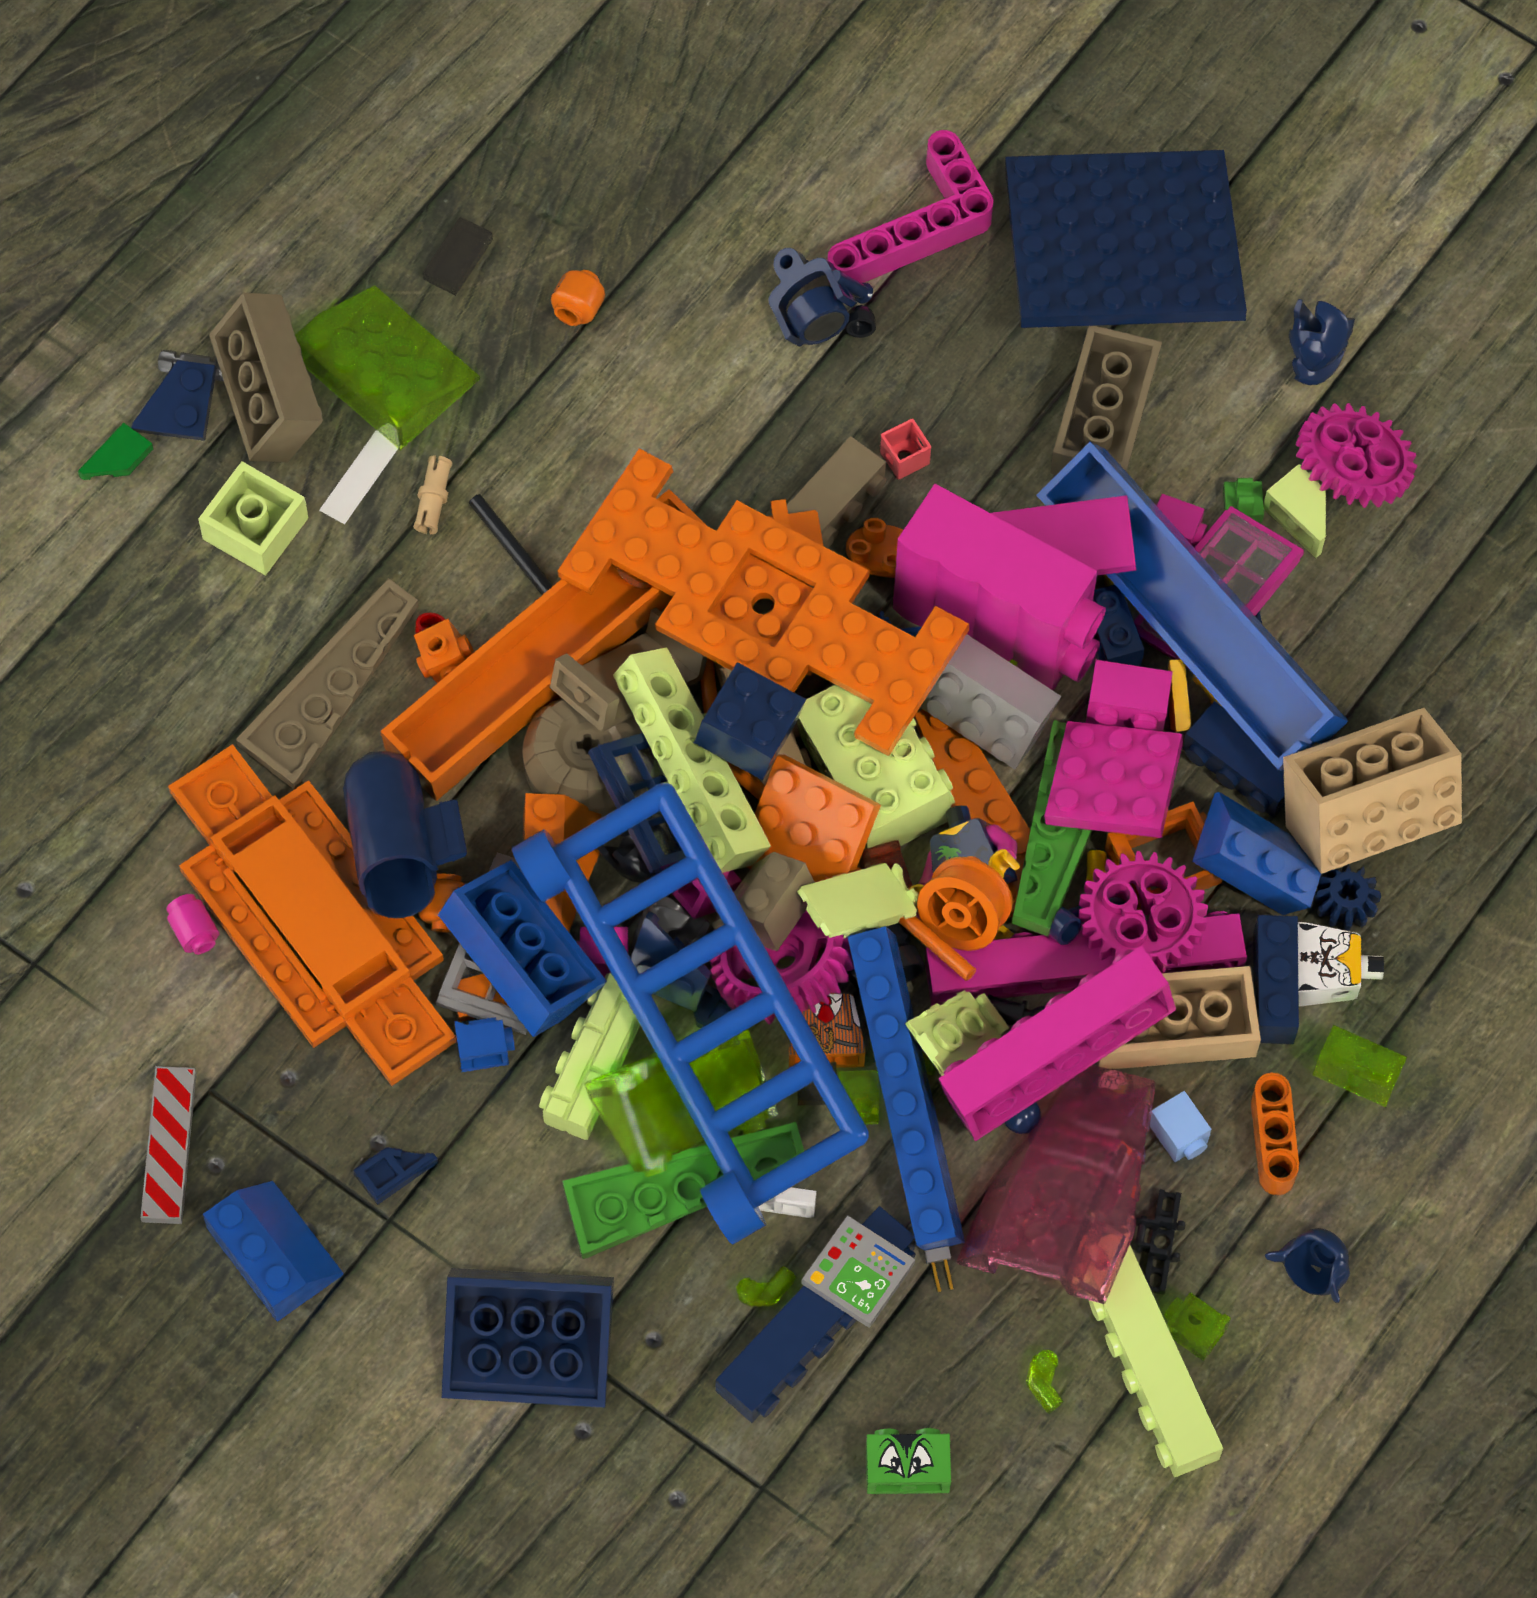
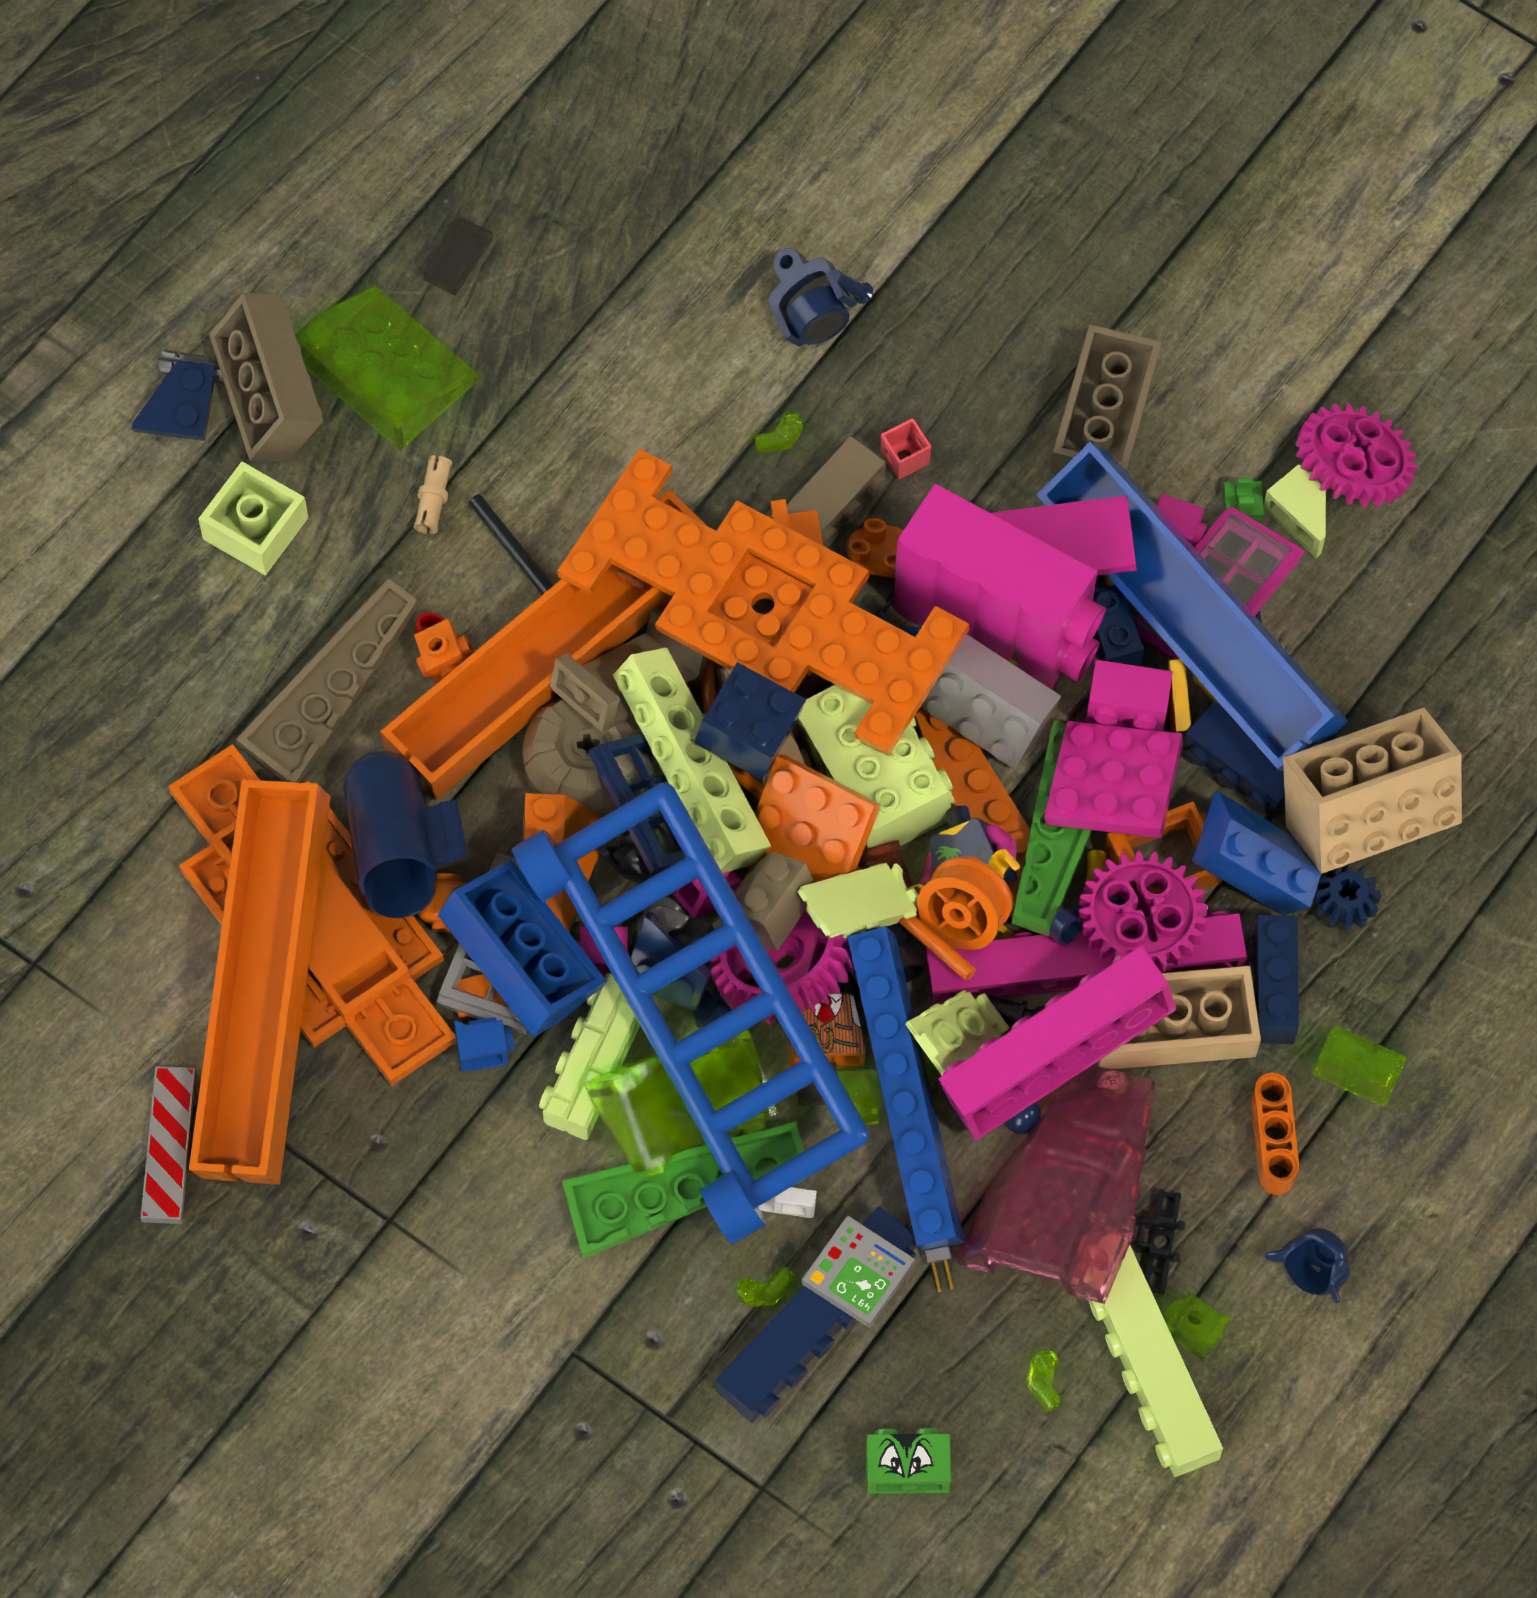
(118, 455): green tile -> none
(192, 924): dark pink brick -> none
(260, 982): none -> orange piece
(271, 1247): blue slope -> none
(359, 478): white sticker -> none
(391, 1171): dark blue tile -> none
(527, 1337): dark blue slope -> none
(577, 297): orange head -> none
(783, 436): none -> clear neon green arm
(861, 322): black hinge -> none
(923, 222): dark pink beam -> none
(1124, 239): dark blue plate -> none
(1180, 1127): light blue brick -> none
(1318, 341): dark blue helmet -> none
(1332, 965): torso -> none

